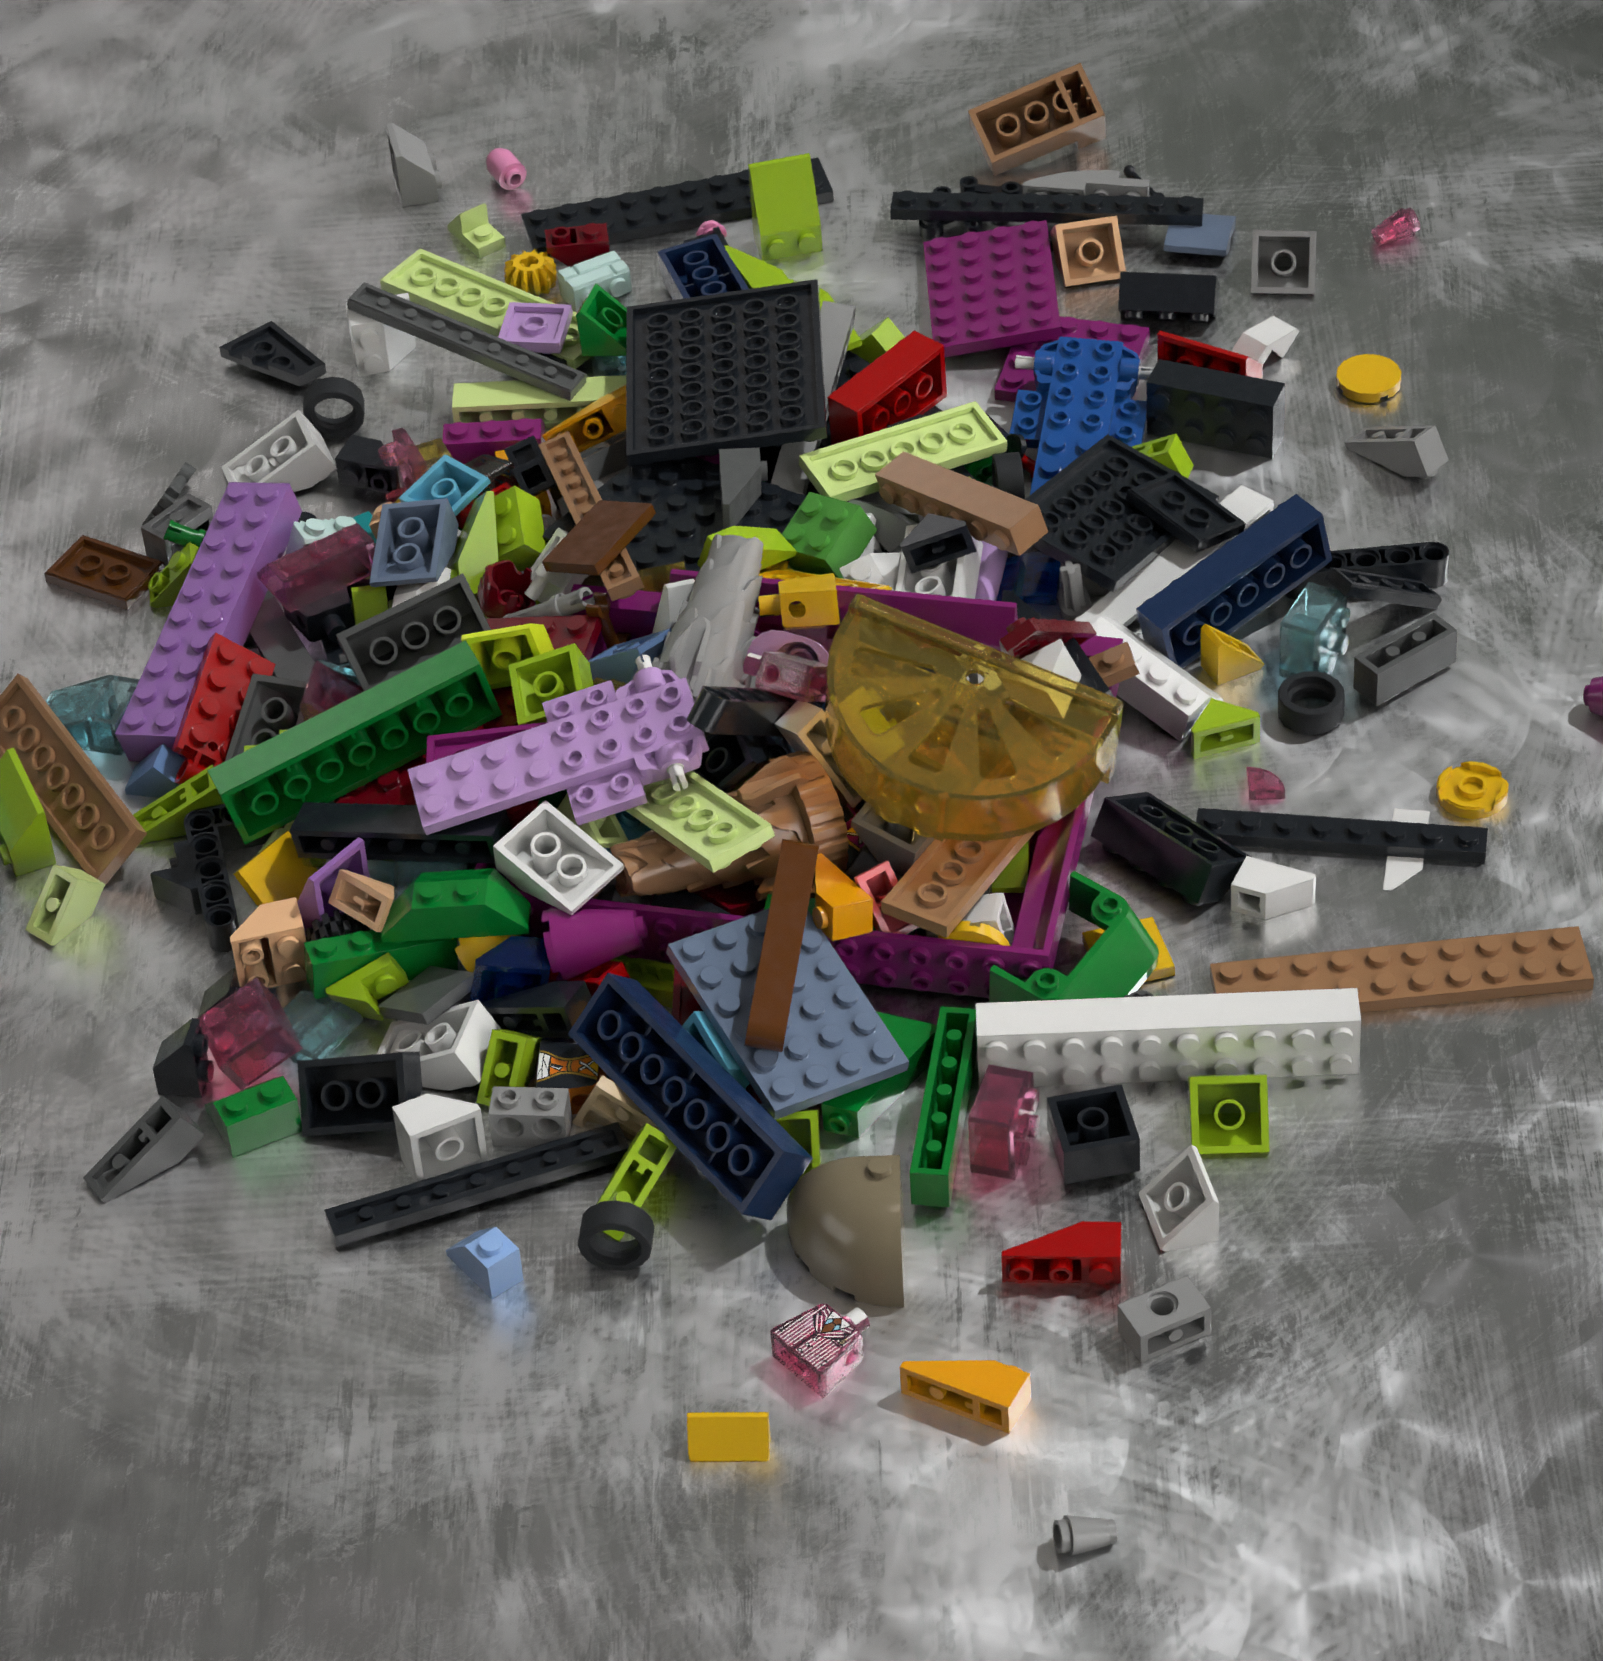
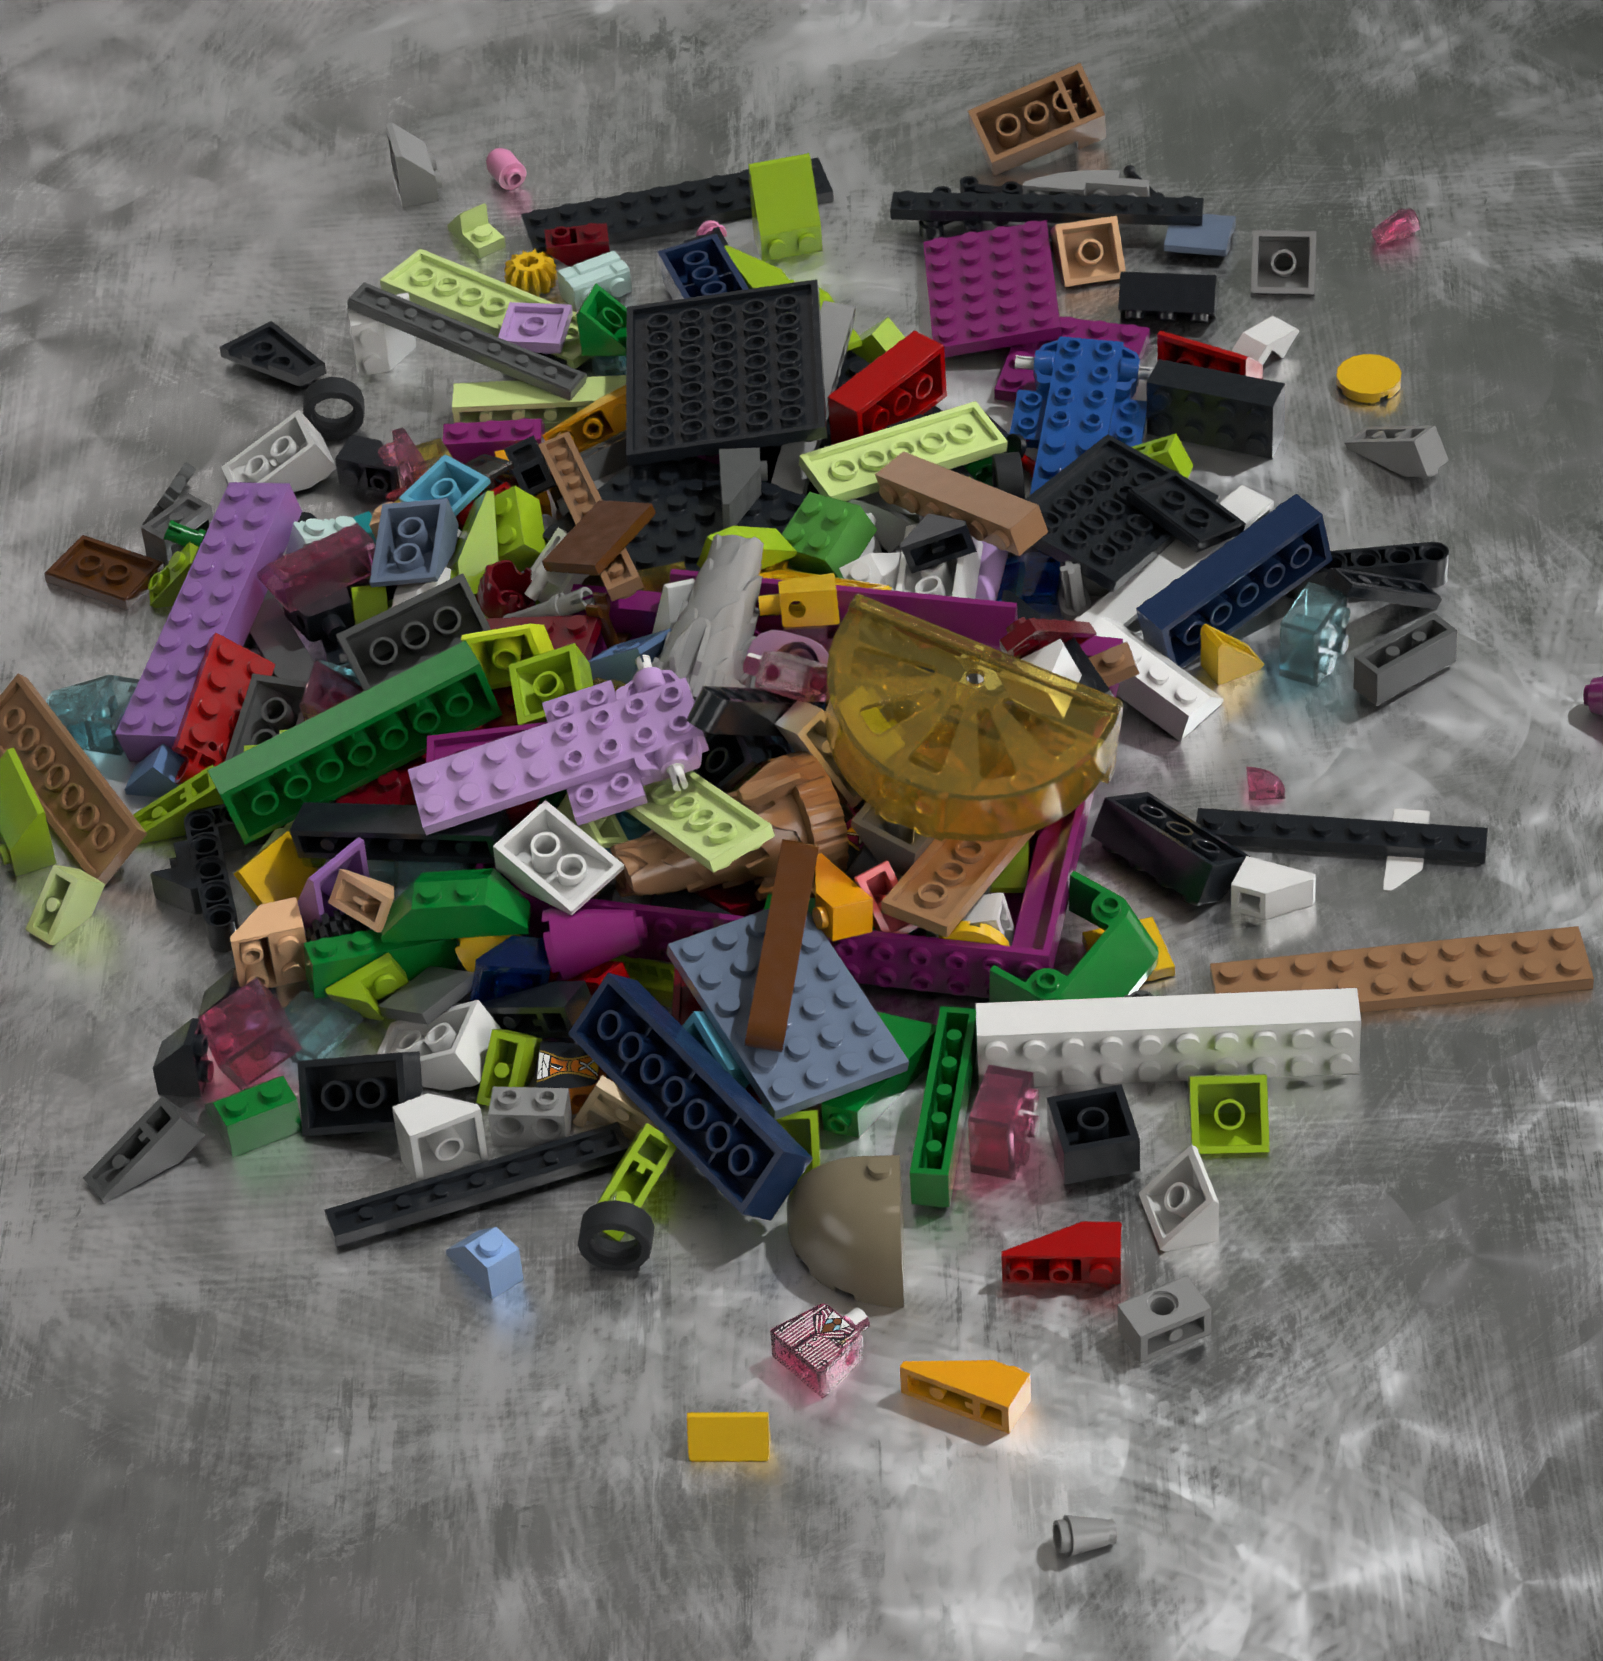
(1224, 729): lime slope -> none
(1311, 685): black tyre -> none
(1472, 790): yellow tile -> none

